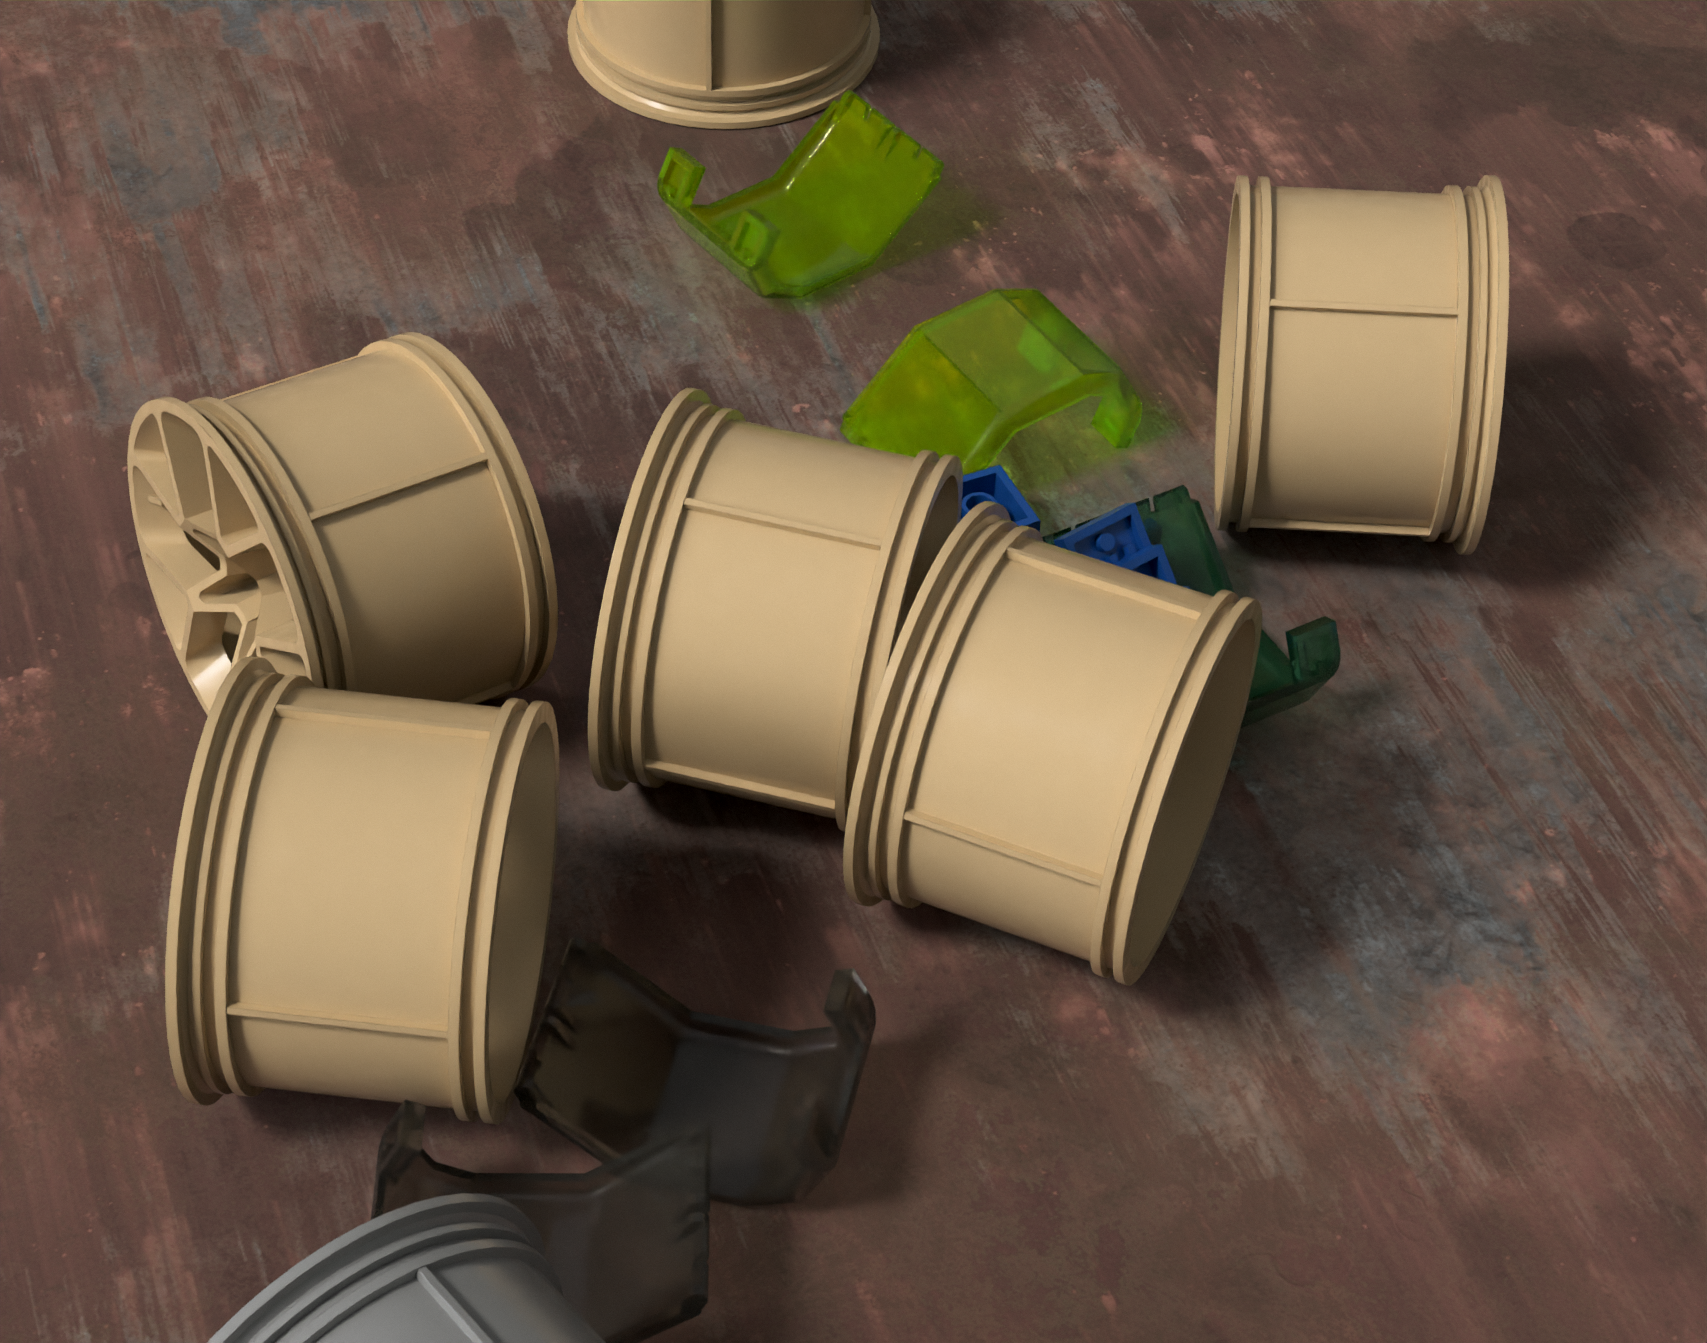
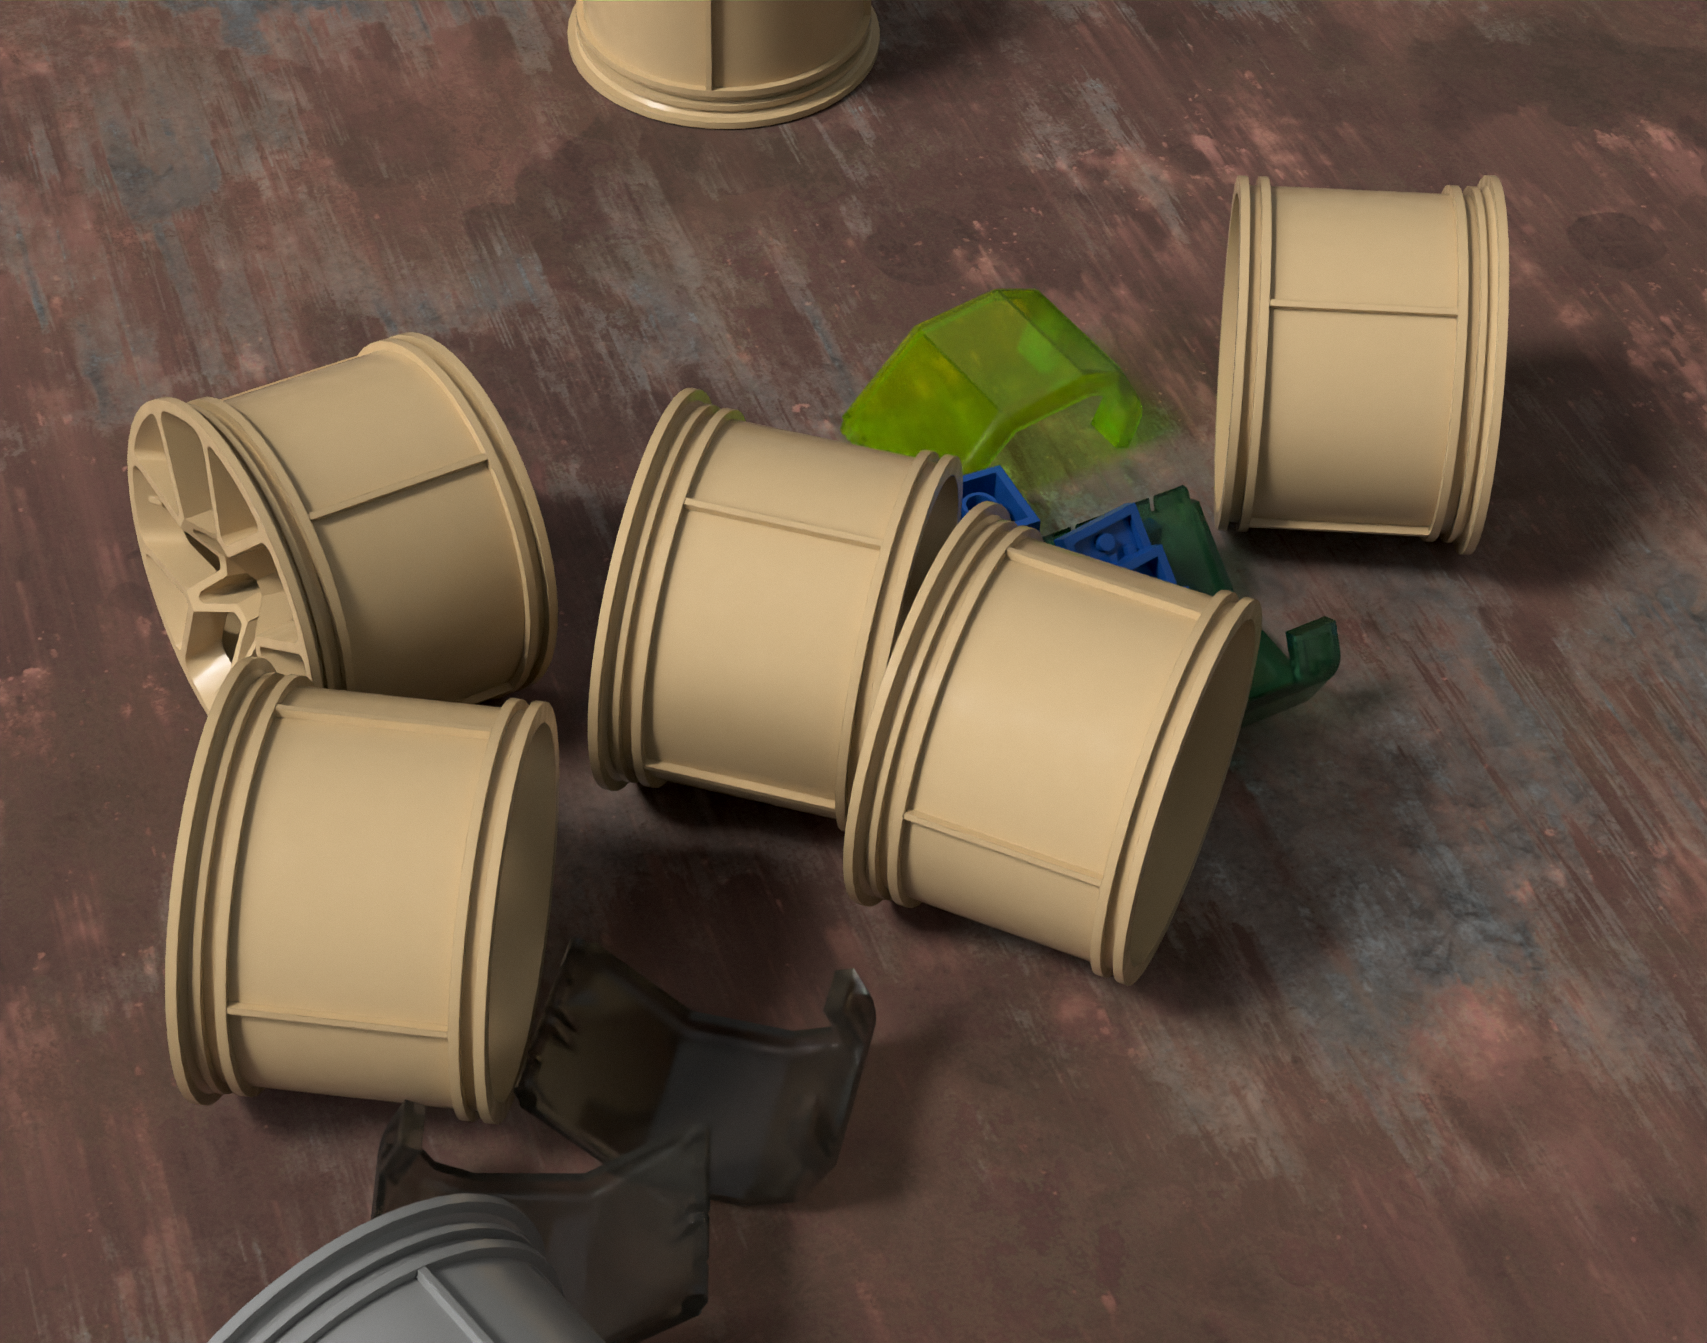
(821, 211): clear neon green windscreen -> none

